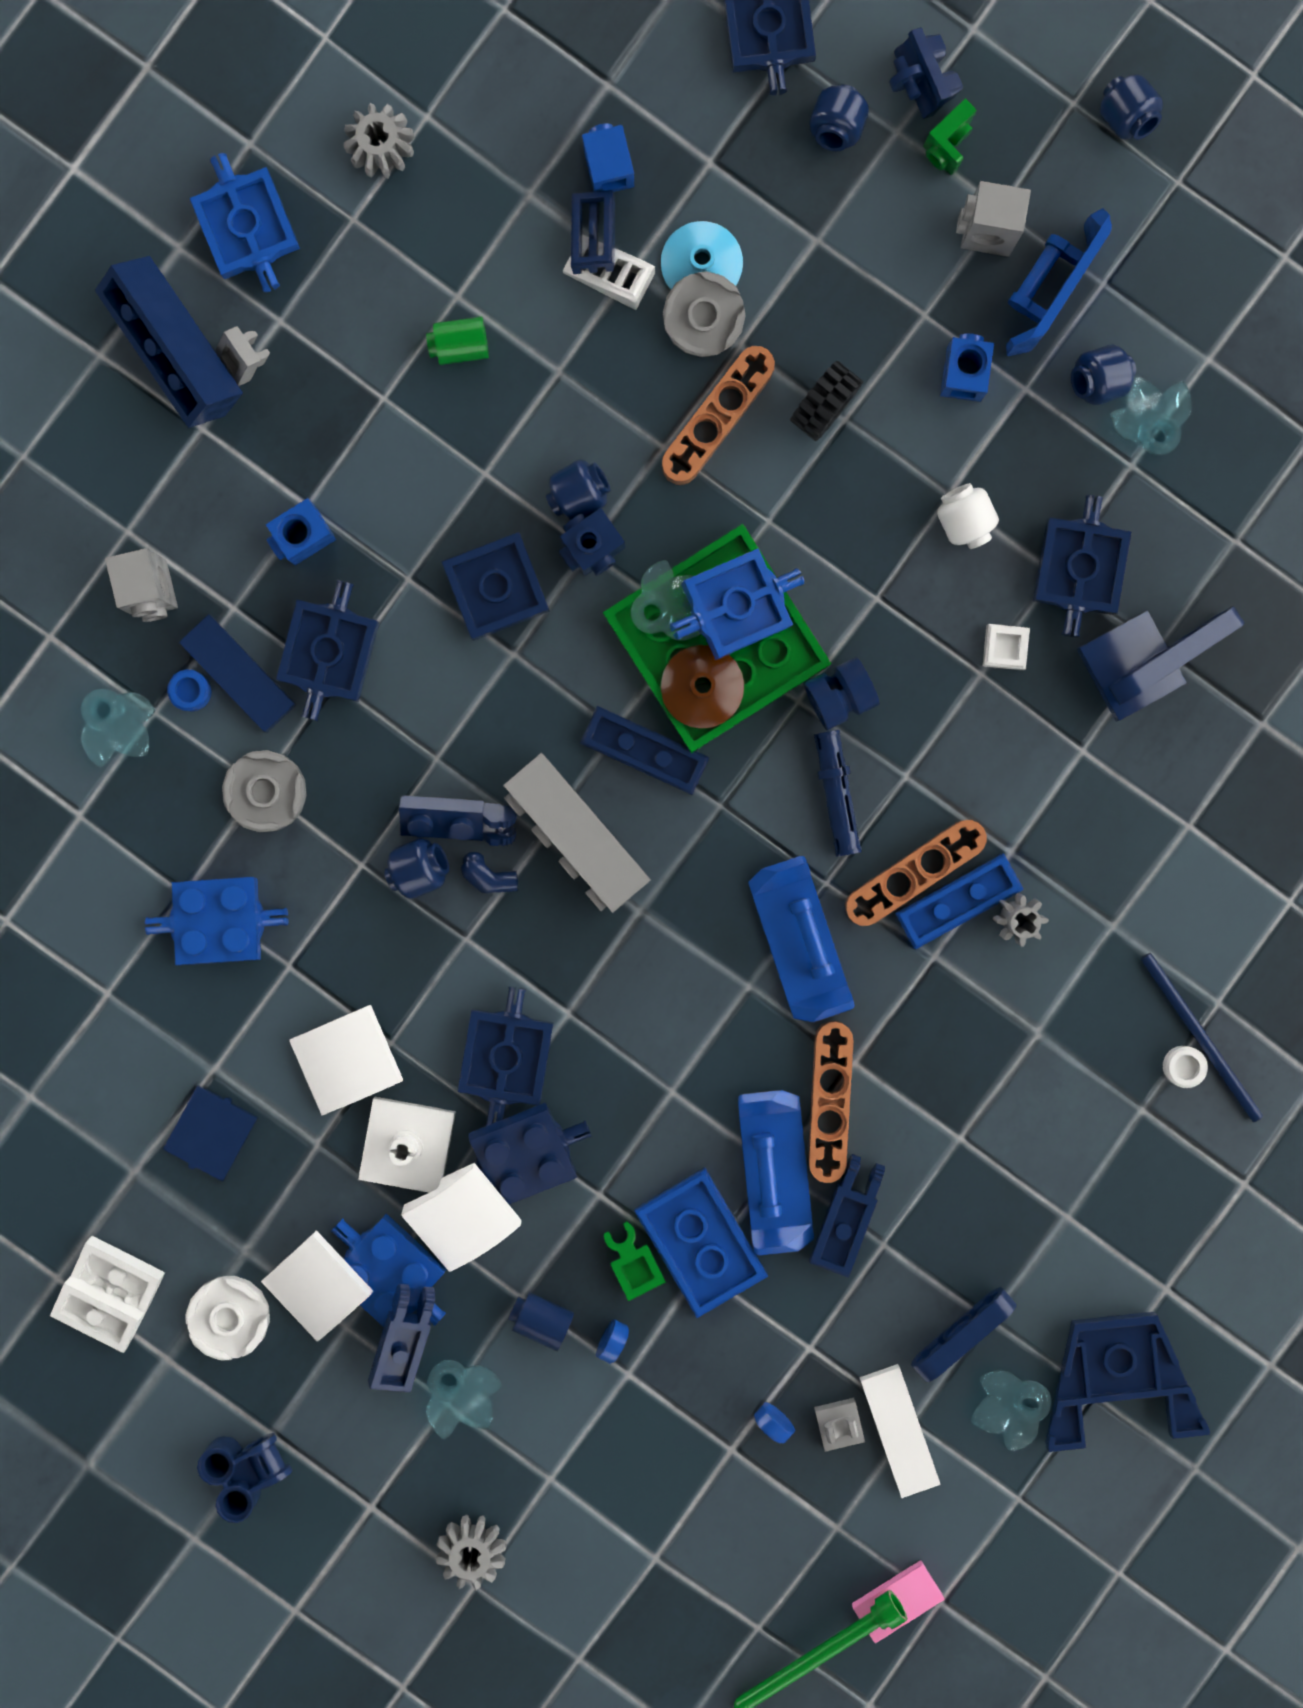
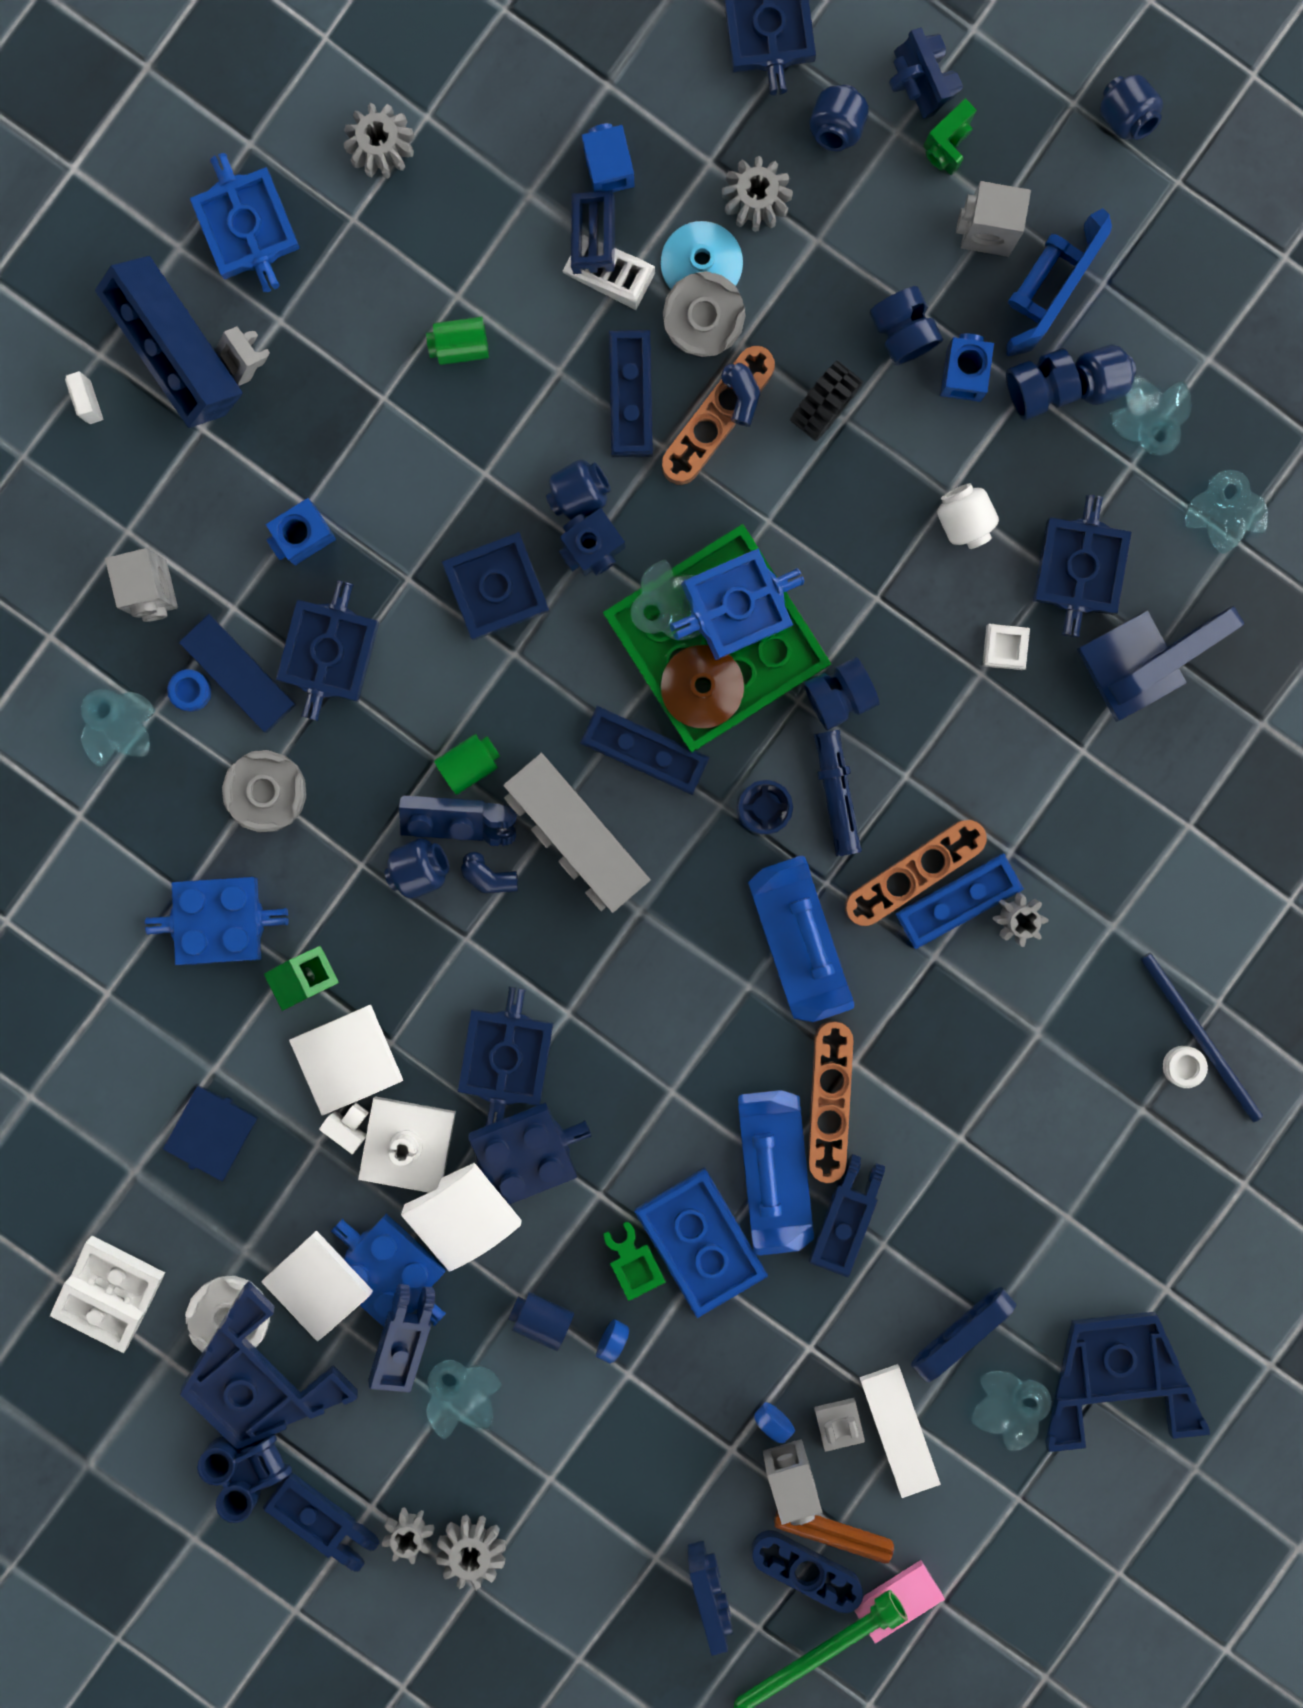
(83, 397): none -> white tile
(243, 1390): none -> dark blue wing
(301, 978): none -> green brick
(319, 1521): none -> dark blue hinge
(345, 1129): none -> white tile
(405, 1523): none -> light grey gear
(468, 763): none -> green brick
(630, 393): none -> dark blue tile
(712, 1605): none -> dark blue plate
(745, 388): none -> dark blue arm
(762, 179): none -> light grey gear
(764, 807): none -> dark blue wheel
(775, 1568): none -> dark blue beam
(792, 1483): none -> light grey brick
(842, 1537): none -> dark orange axle
(906, 325): none -> dark blue wheel
(1047, 383): none -> dark blue wheel
(1226, 517): none -> clear light blue plate

